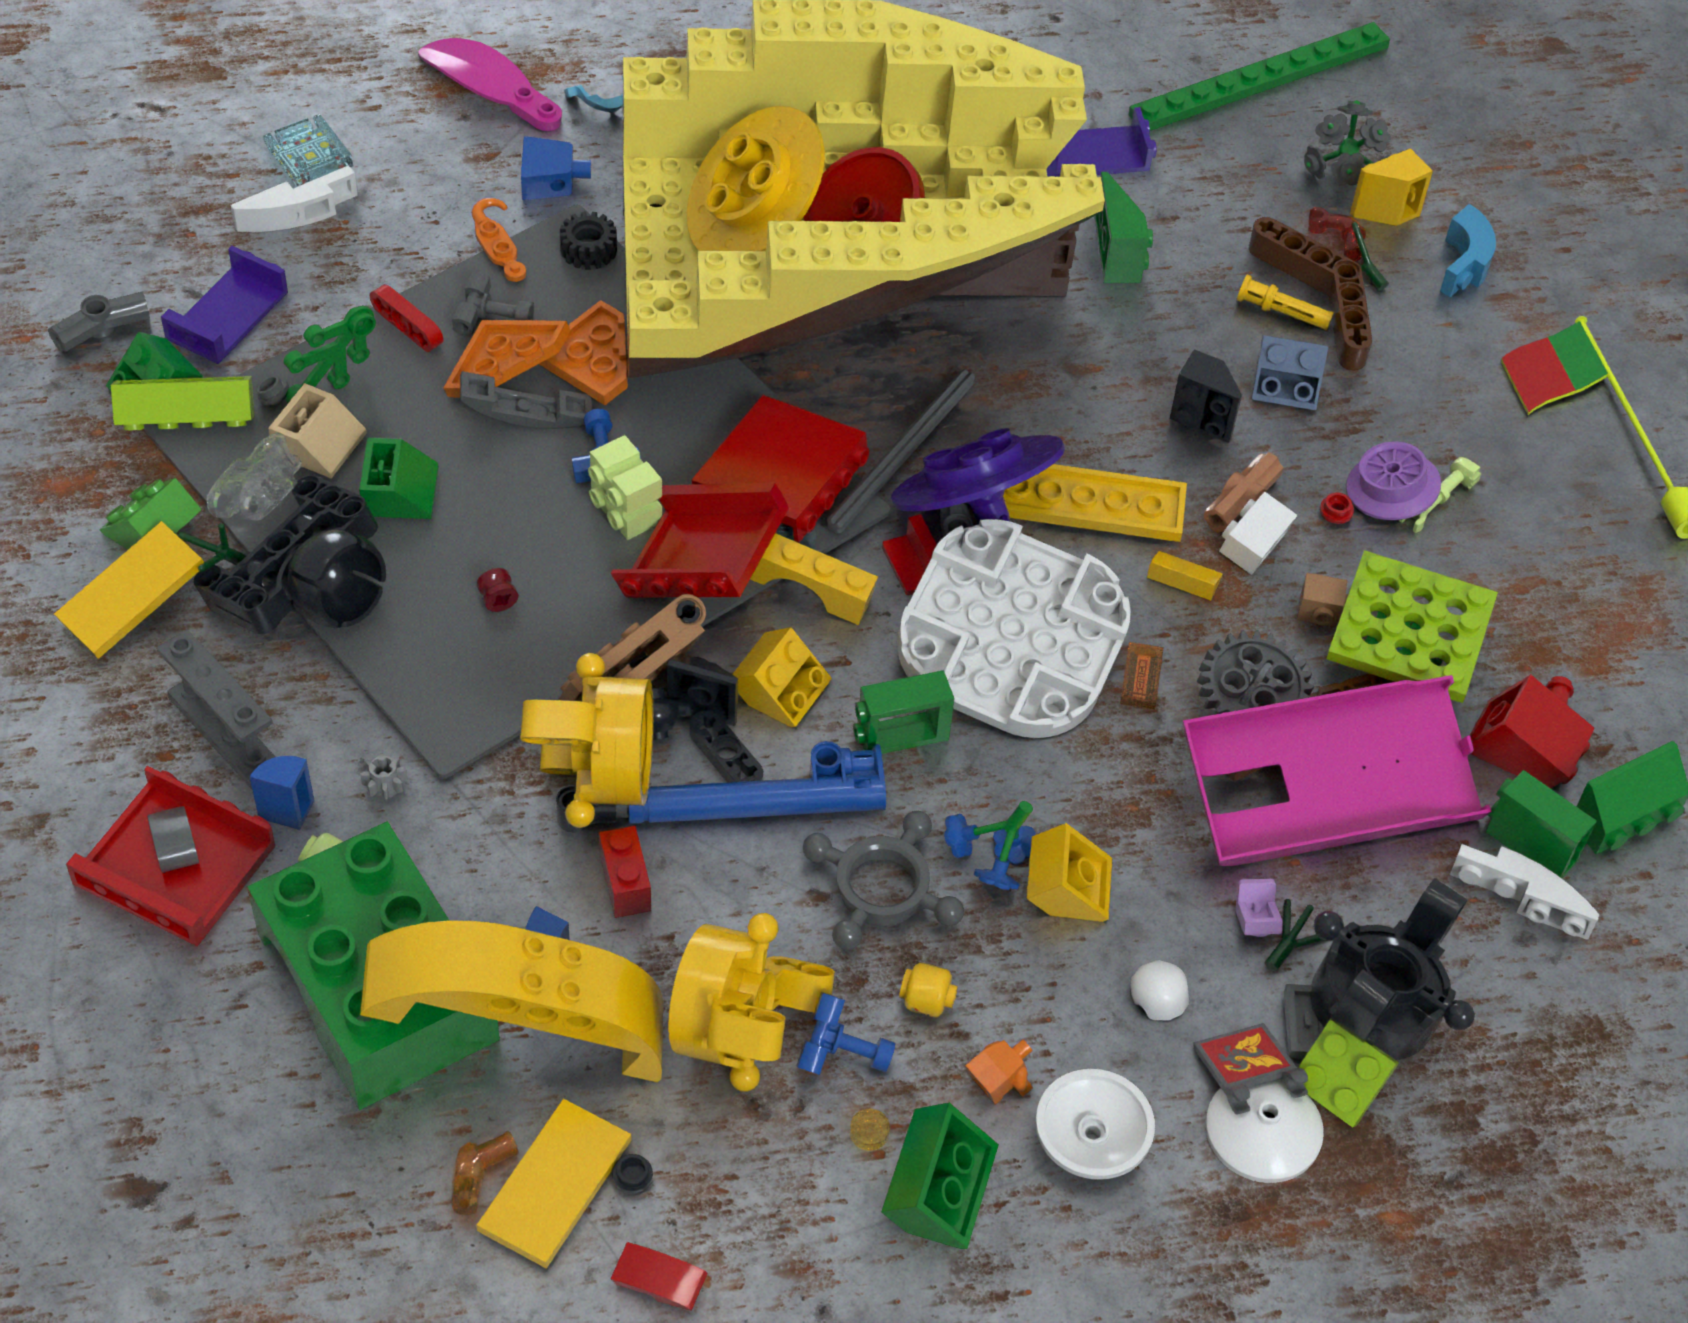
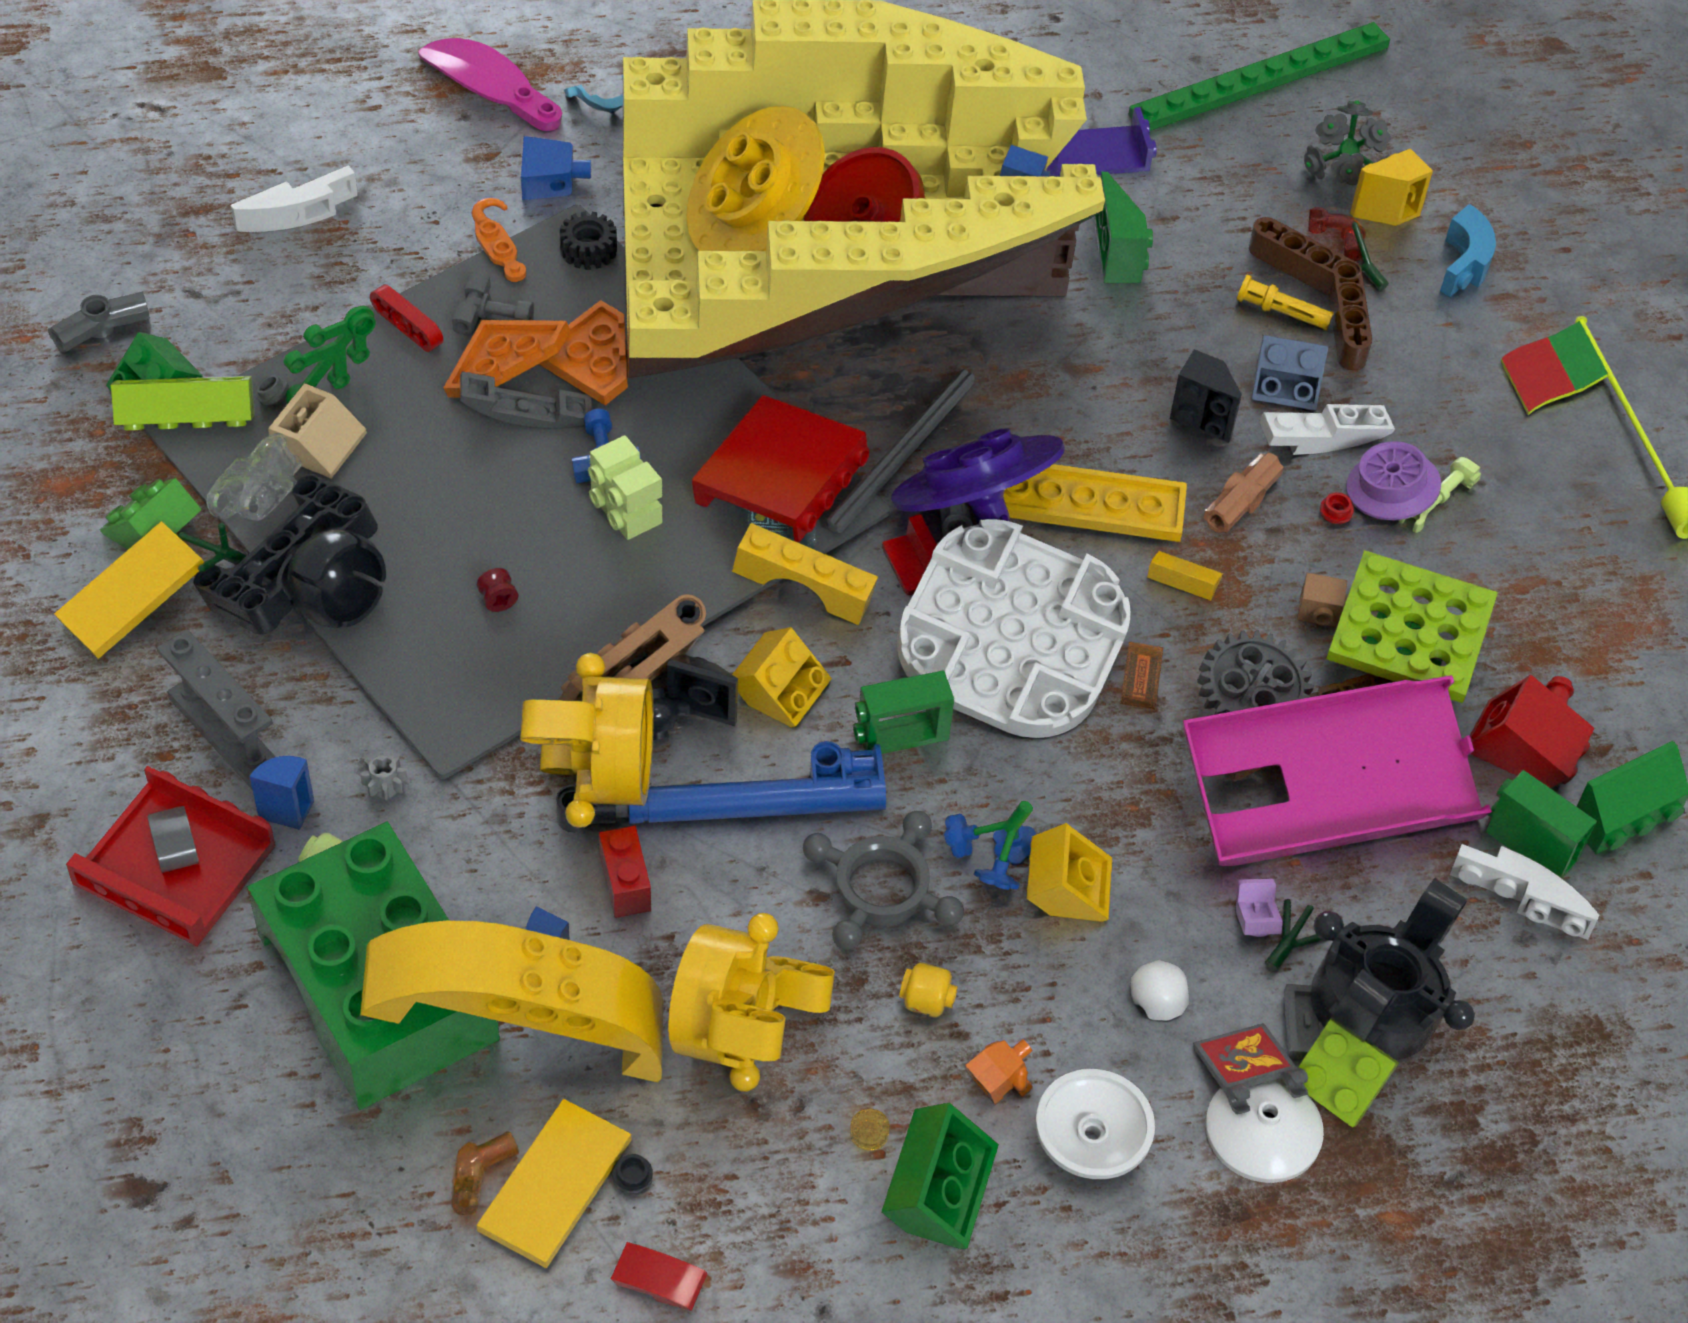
(228, 308): dark purple panel -> none
(308, 151): clear light blue container -> none
(398, 479): green slope -> none
(705, 541): red panel -> none
(723, 737): black beam -> none
(829, 1036): blue bar -> none
(1024, 163): none -> blue brick
(1257, 532): white brick -> none
(1332, 430): none -> white slope

